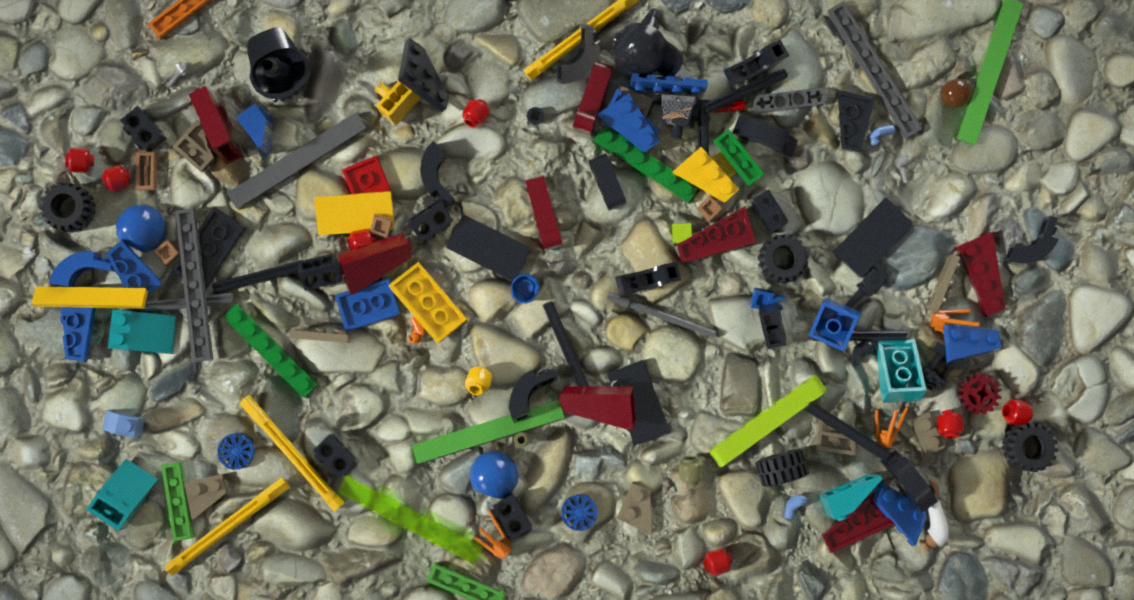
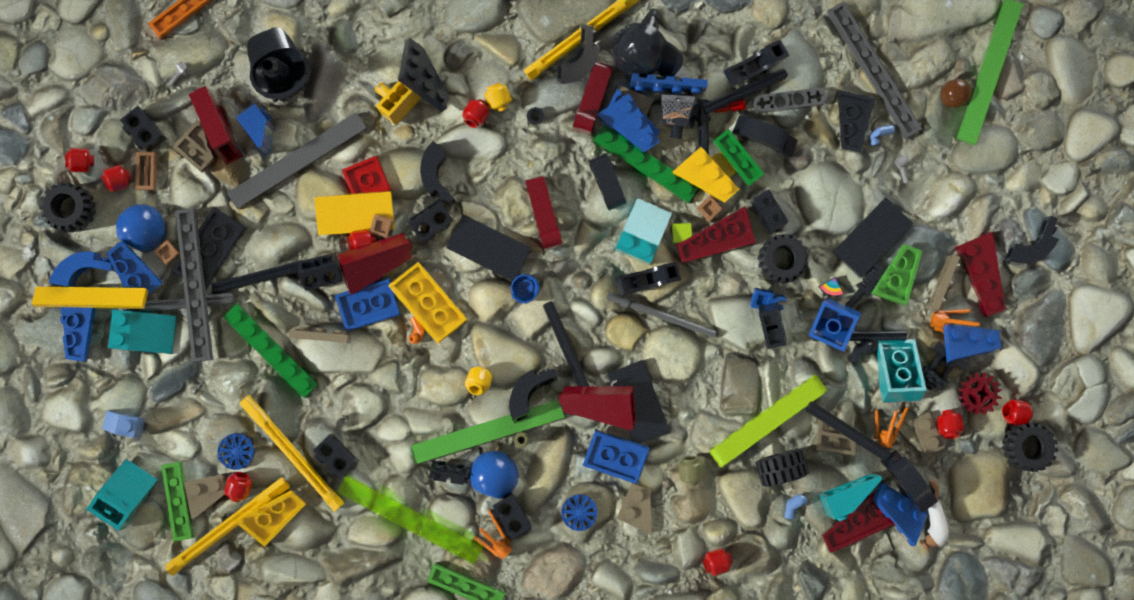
(238, 486): none -> red head
(271, 517): none -> yellow wing
(440, 470): none -> black hinge
(498, 96): none -> yellow head
(616, 456): none -> blue tile
(643, 231): none -> slope
(831, 287): none -> tile
(899, 276): none -> bright green wing

